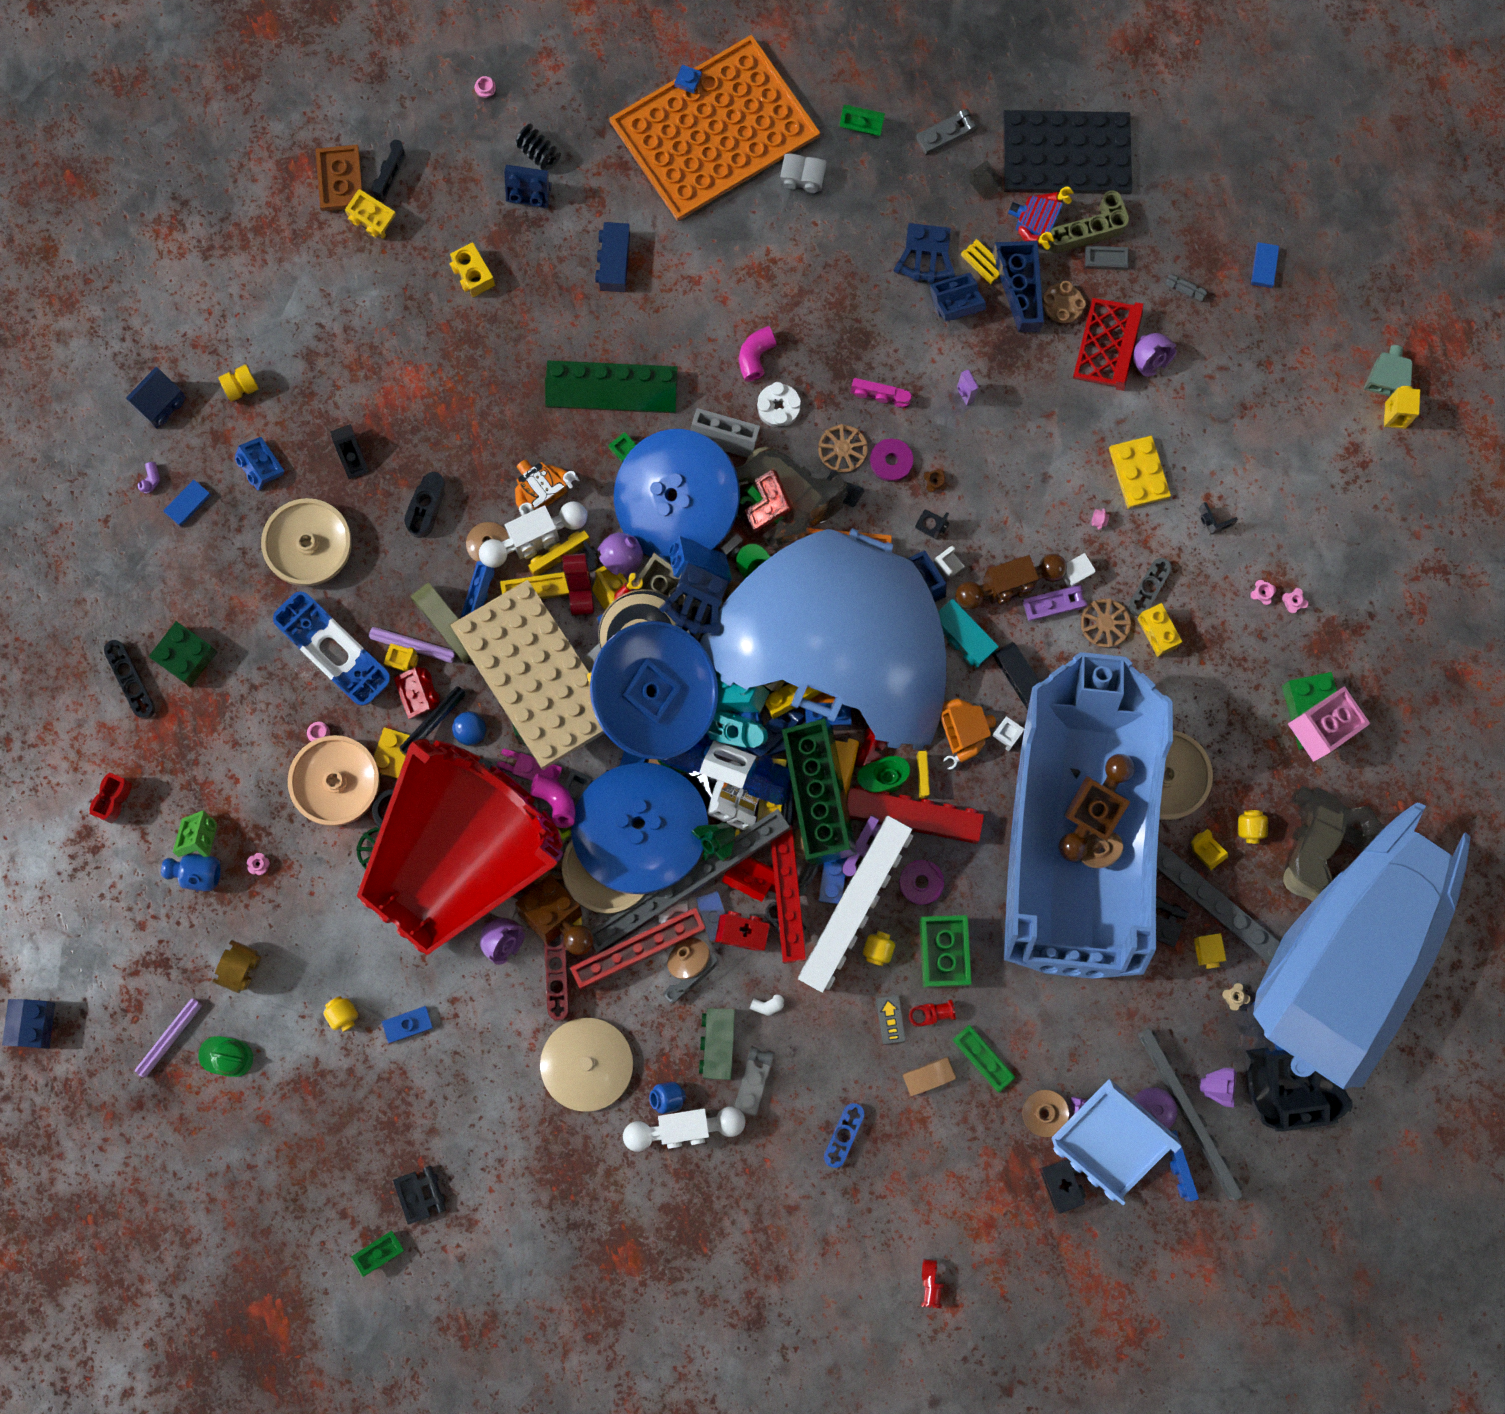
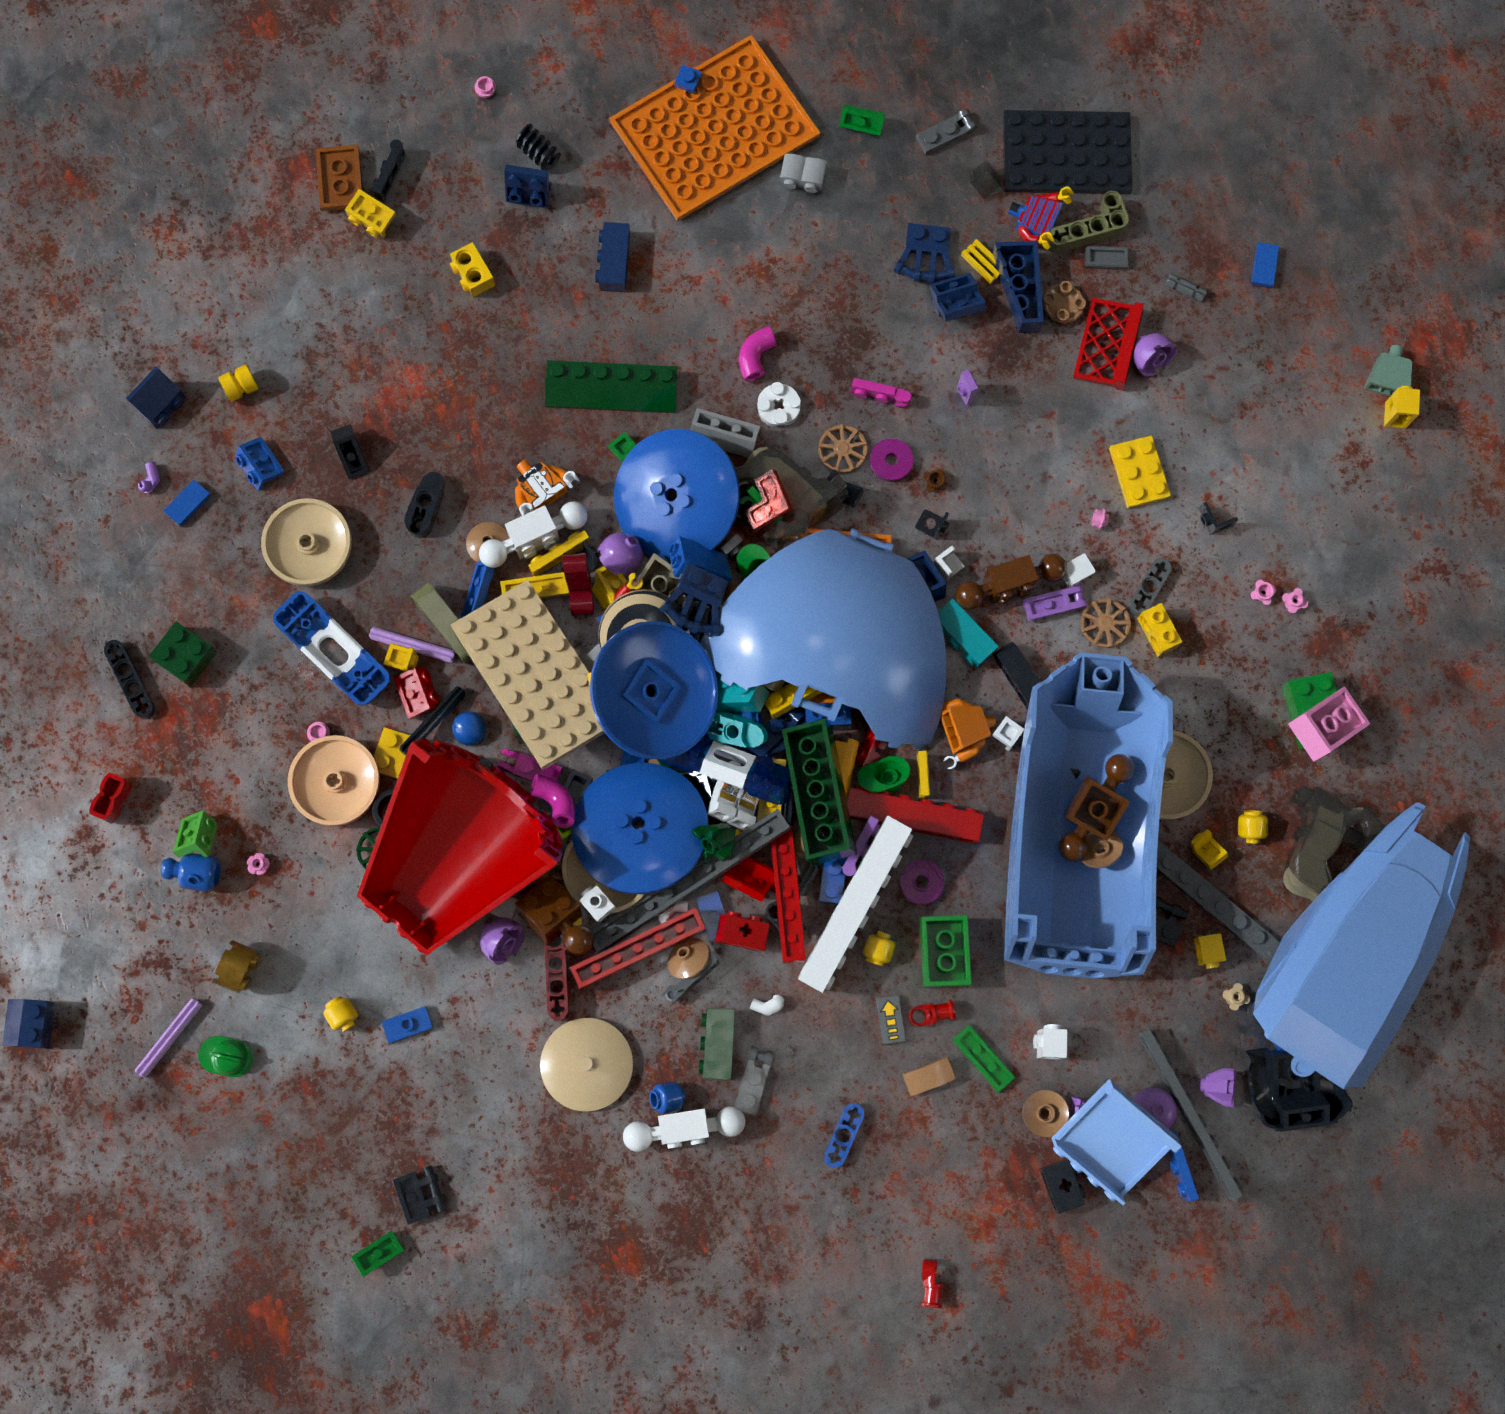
(596, 903): none -> white brick
(1051, 1042): none -> white brick

